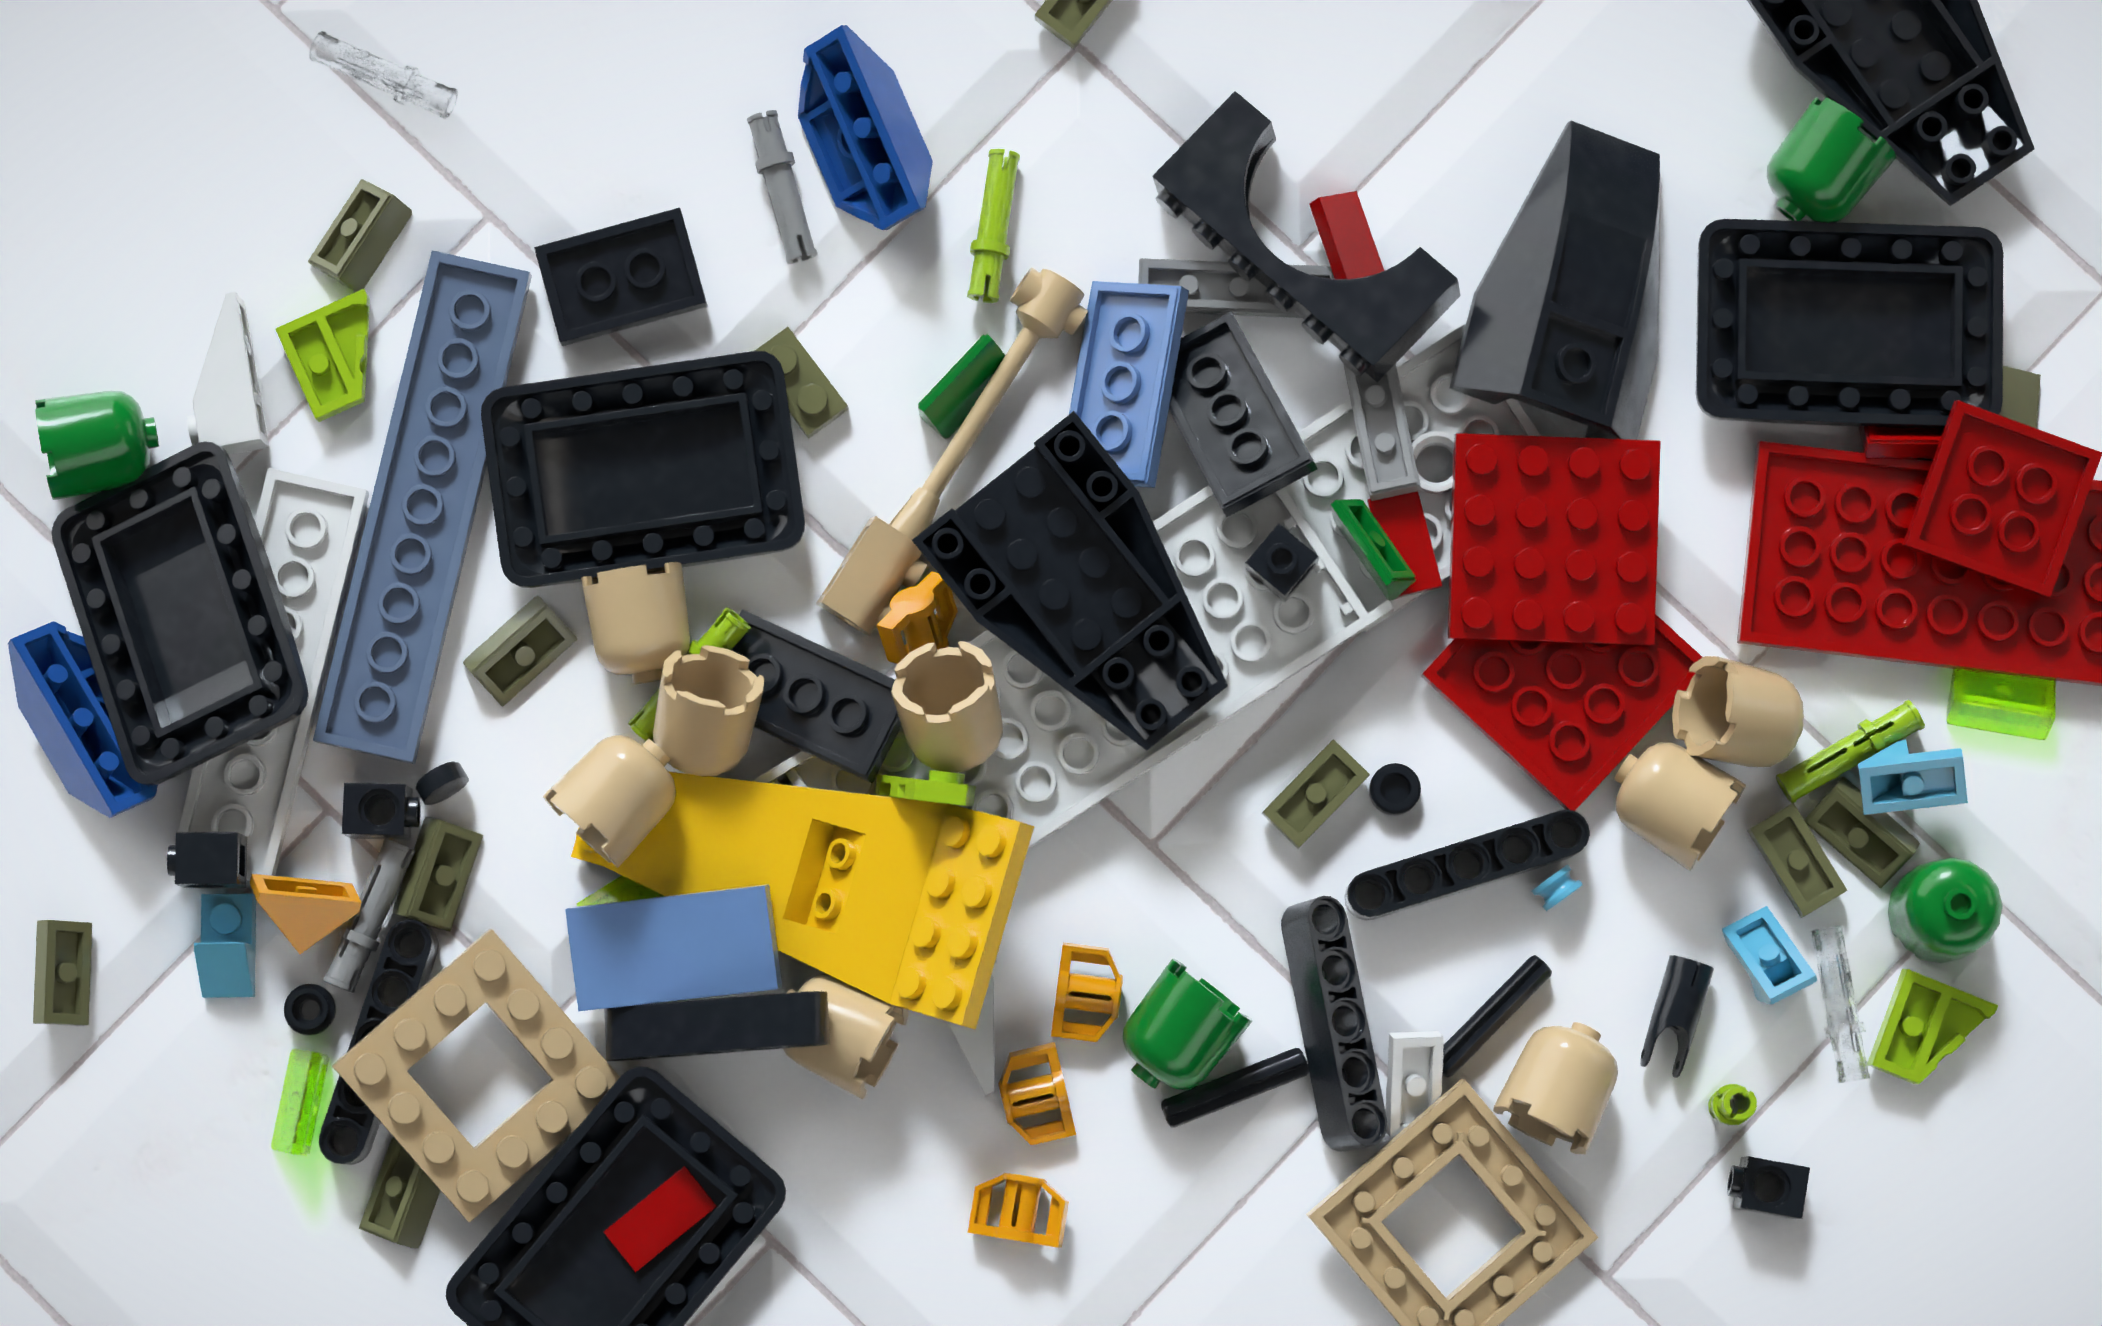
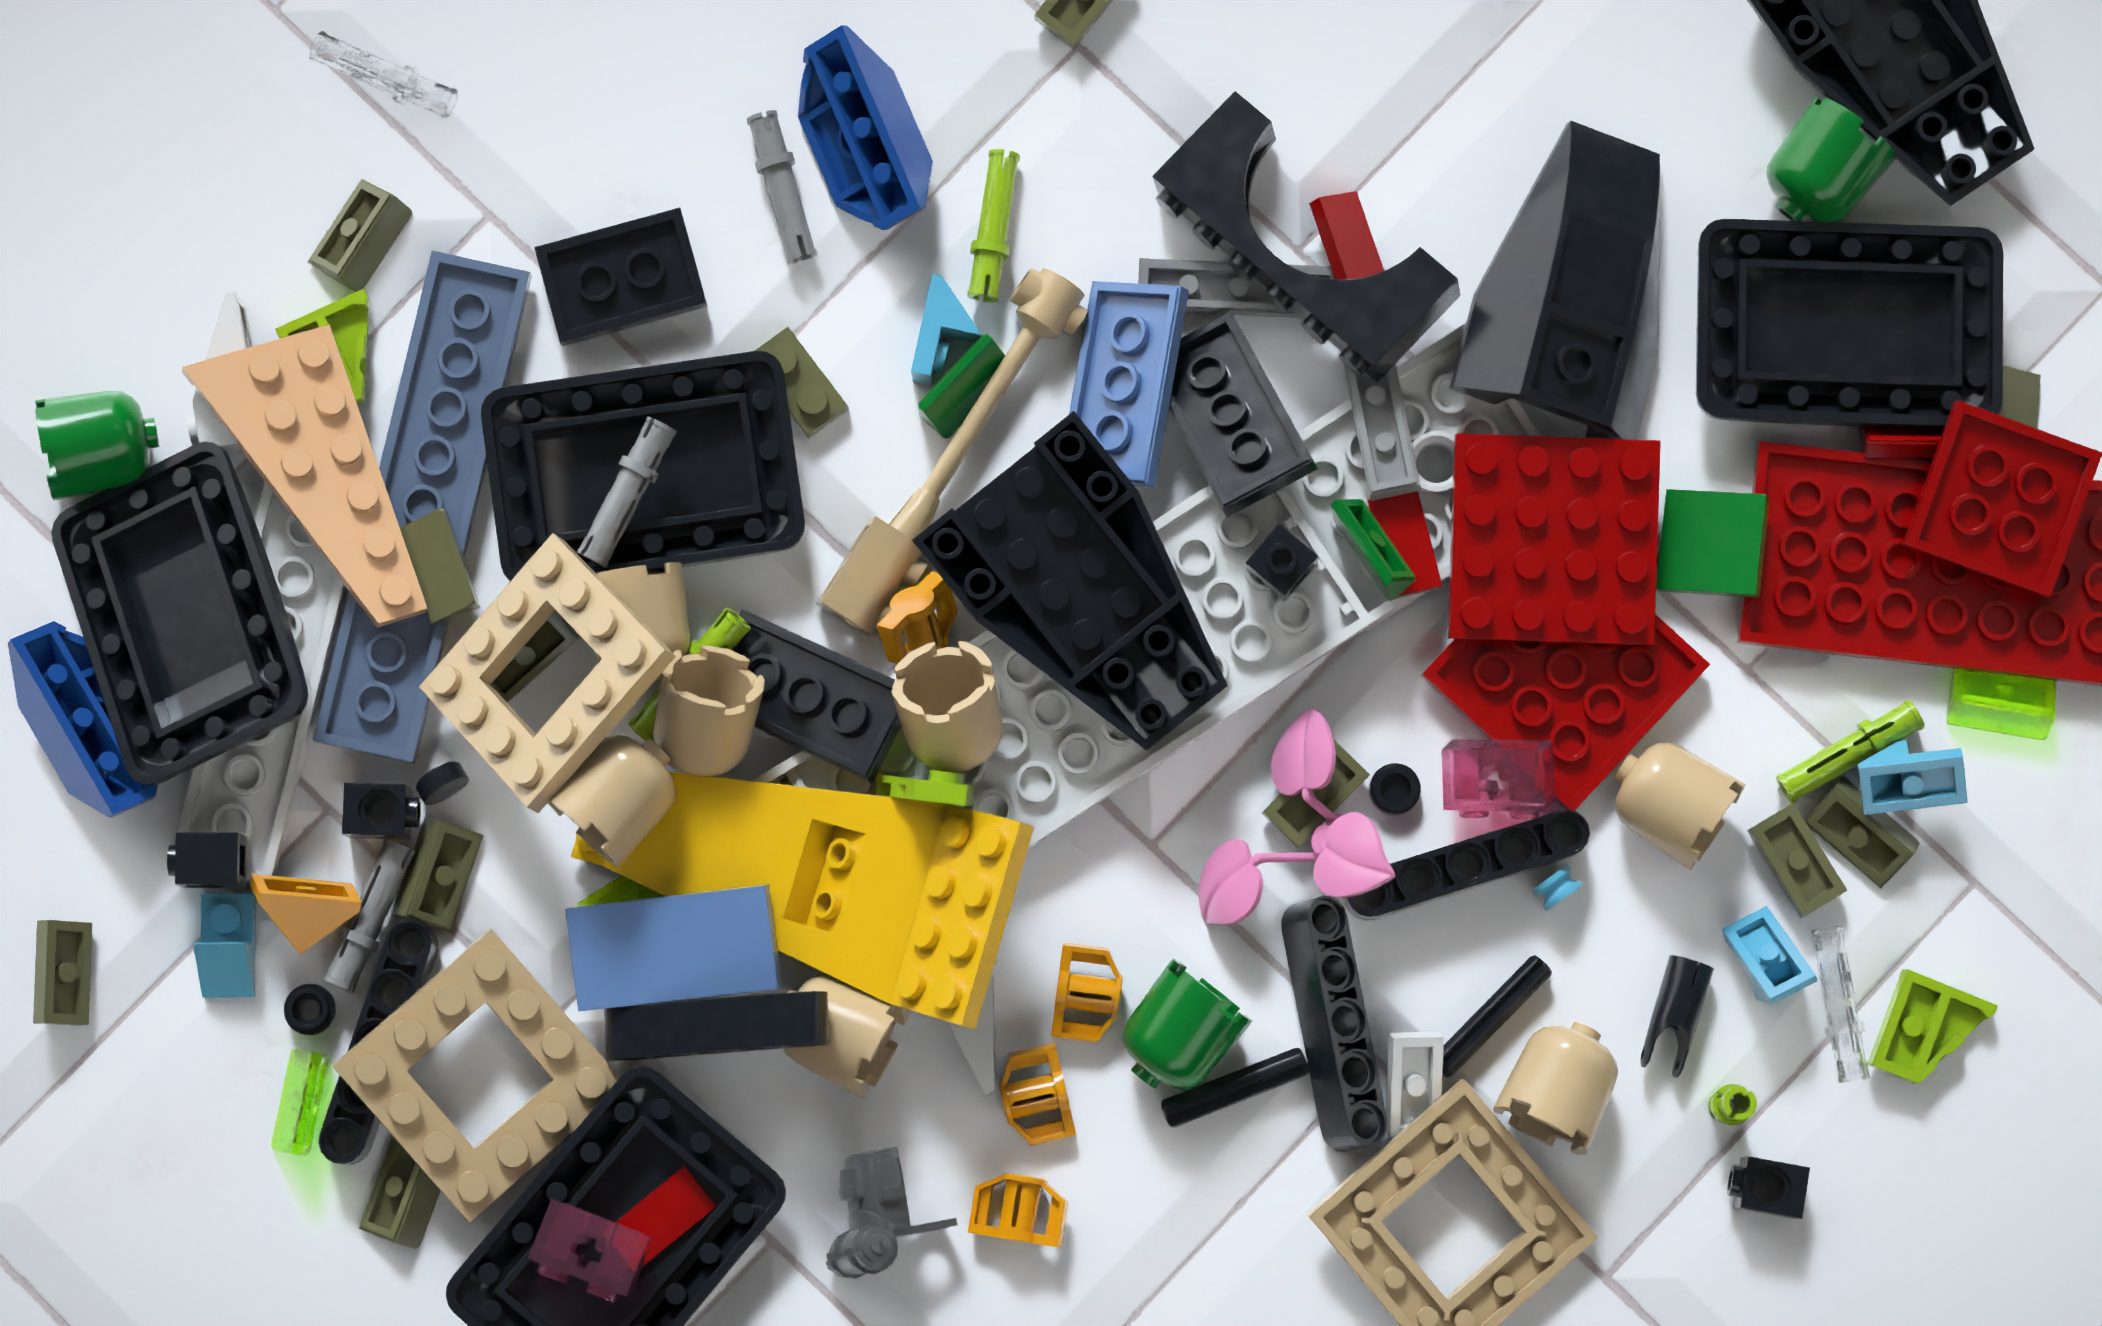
(309, 444): none -> light nougat wing
(439, 566): none -> olive slope
(621, 1246): none -> clear pink brick
(630, 484): none -> light grey pin
(630, 662): none -> tan plate
(877, 1214): none -> dark grey piece
(941, 318): none -> medium azure slope
(1345, 849): none -> bright pink plant
(1523, 763): none -> clear pink brick
(1712, 543): none -> green tile
(1738, 714): tan cylinder -> none
(1945, 909): green cylinder -> none

